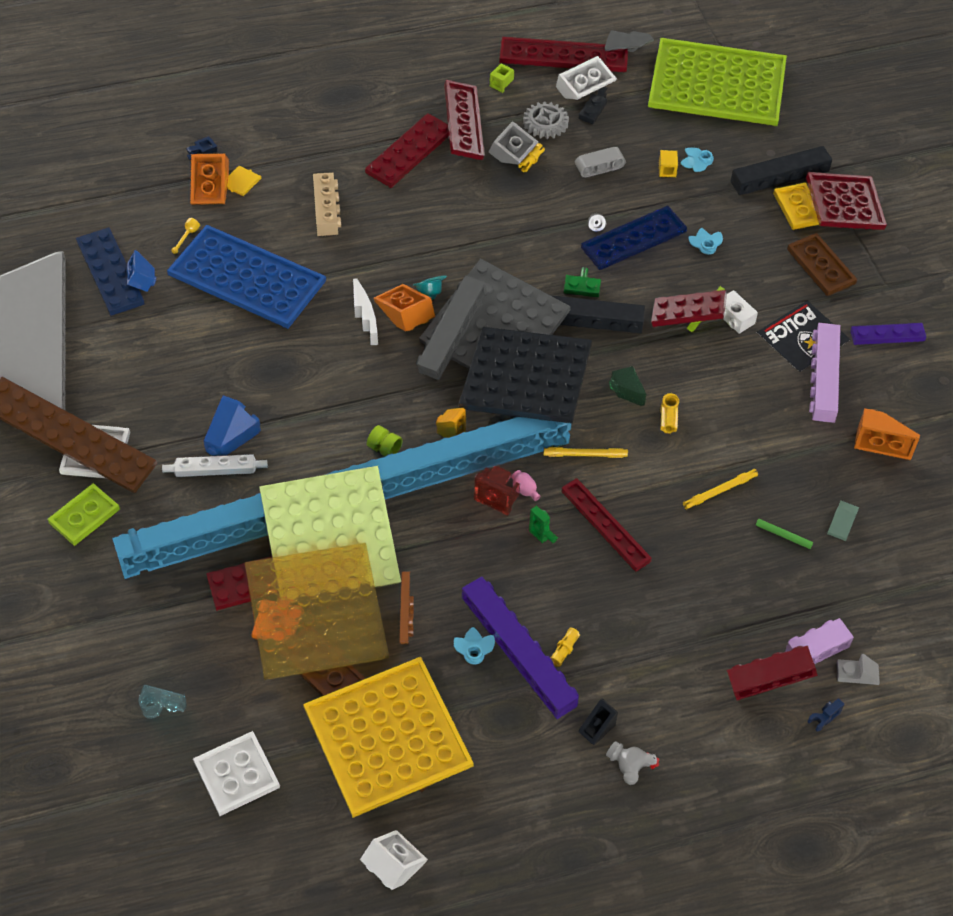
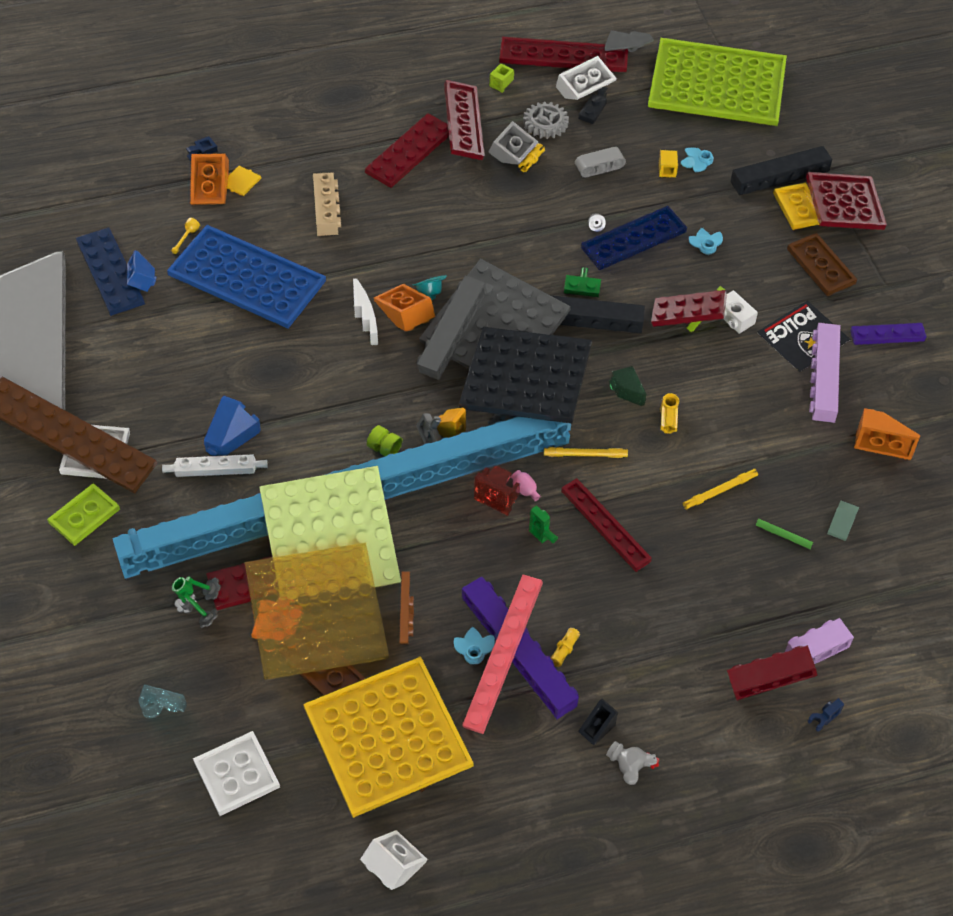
(184, 590): none -> plant
(428, 428): none -> dark grey plate
(502, 654): none -> coral plate
(862, 671): light grey slope -> none

